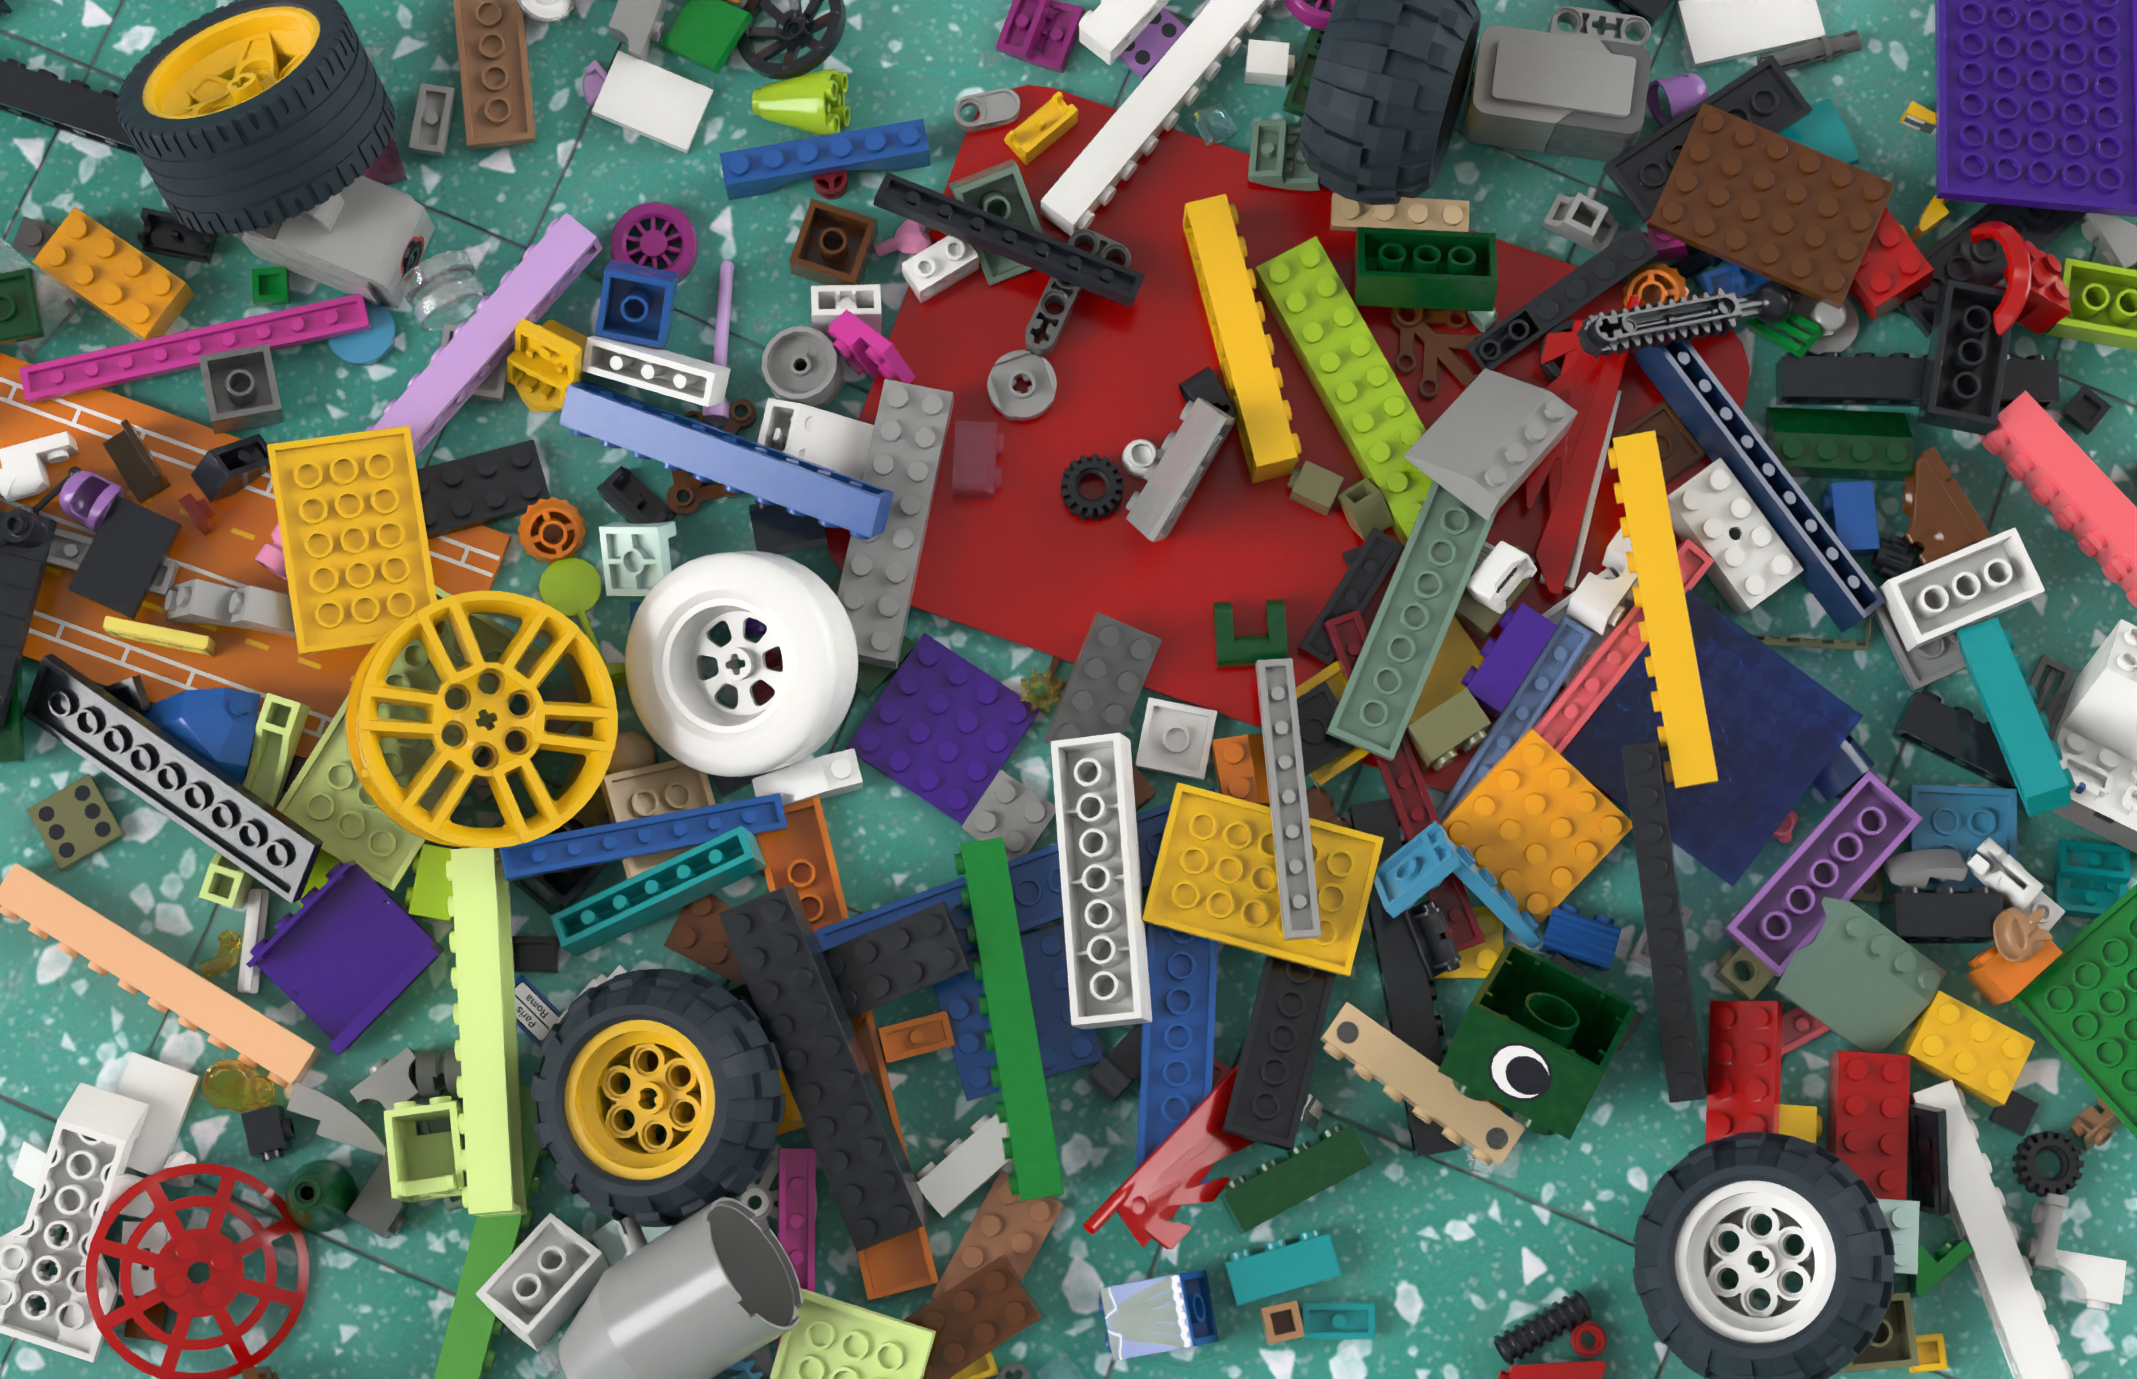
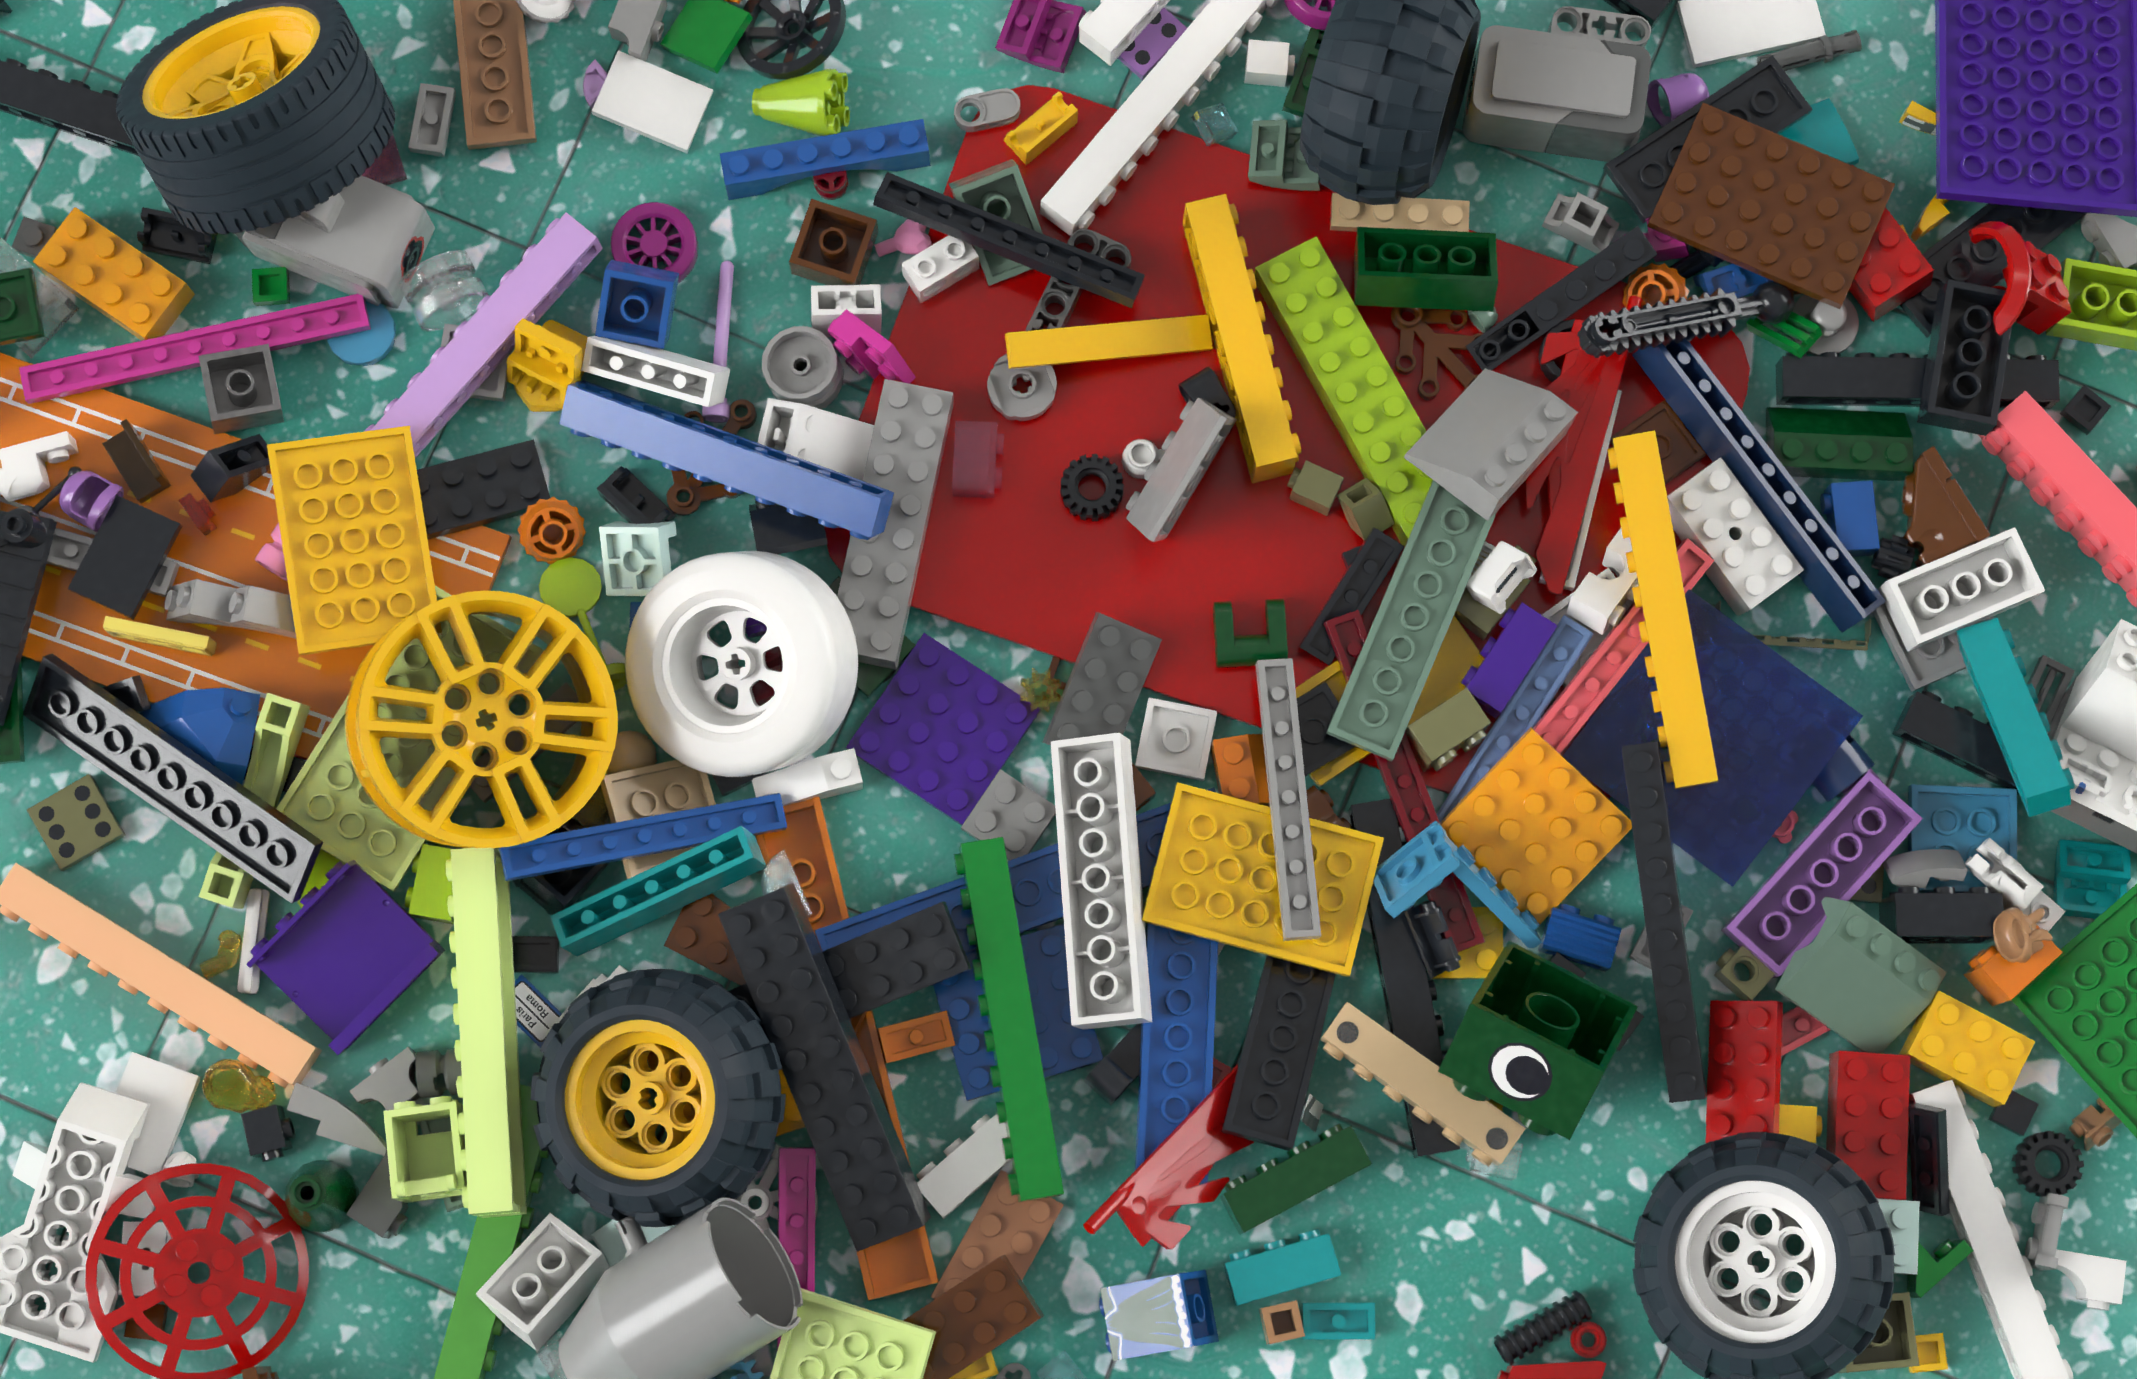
(779, 874): none -> clear light blue plate
(1108, 341): none -> yellow tile

